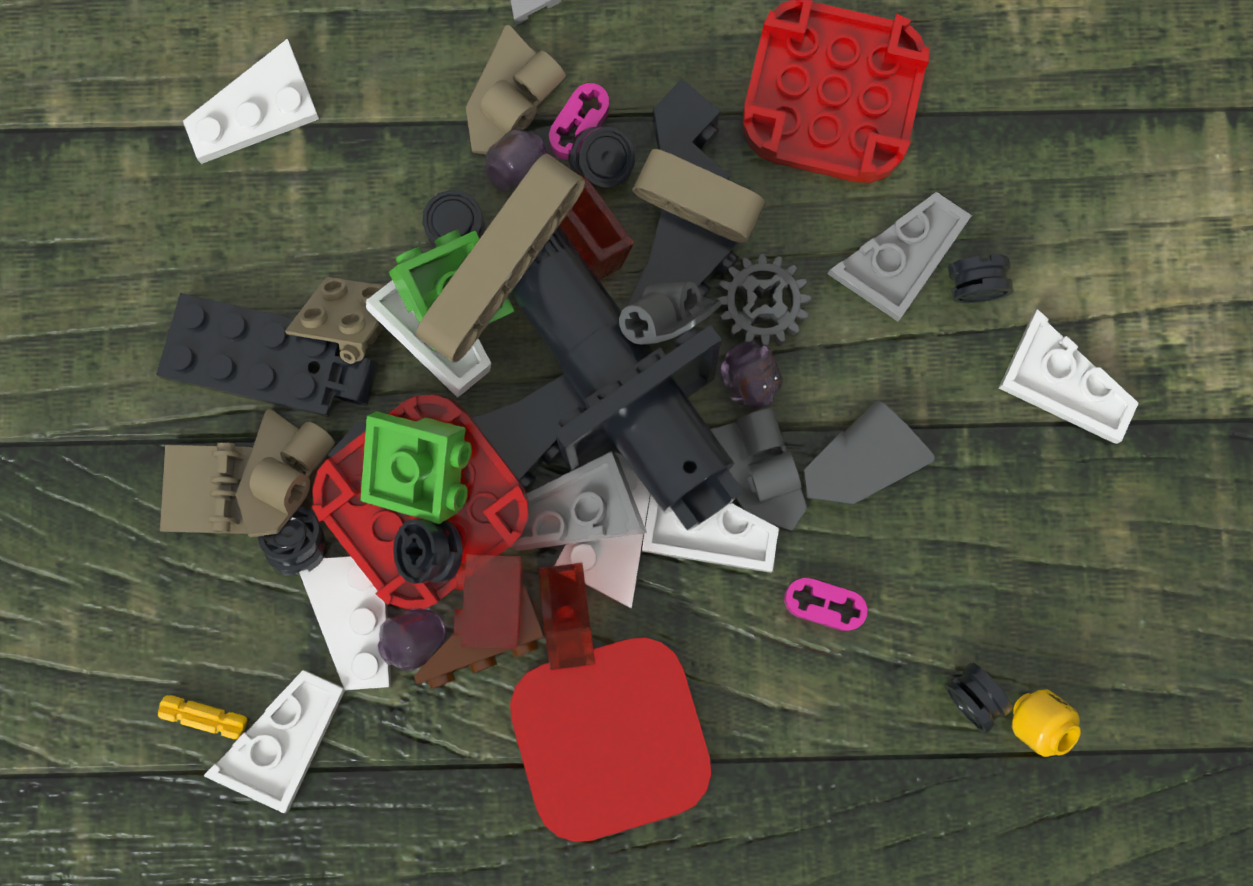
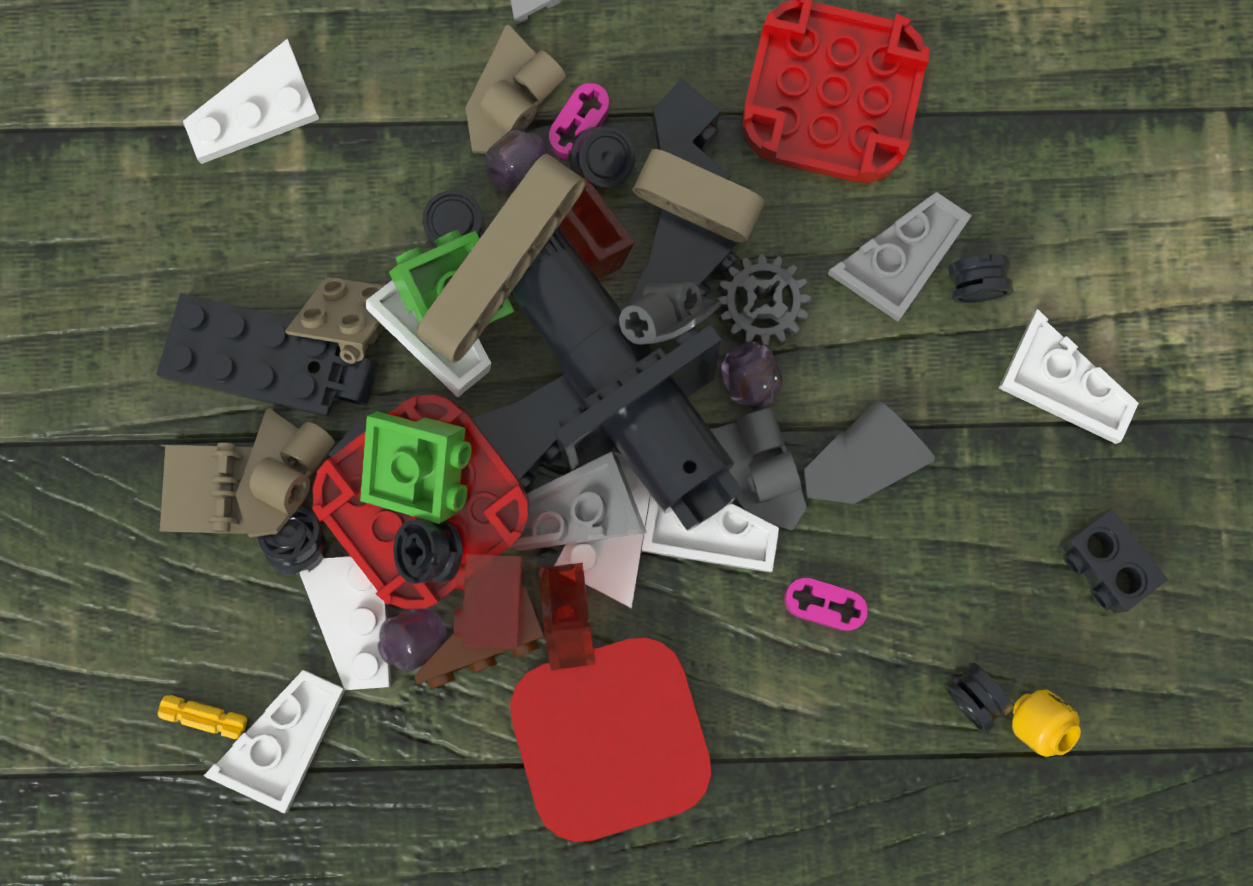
(1119, 553): none -> black brick

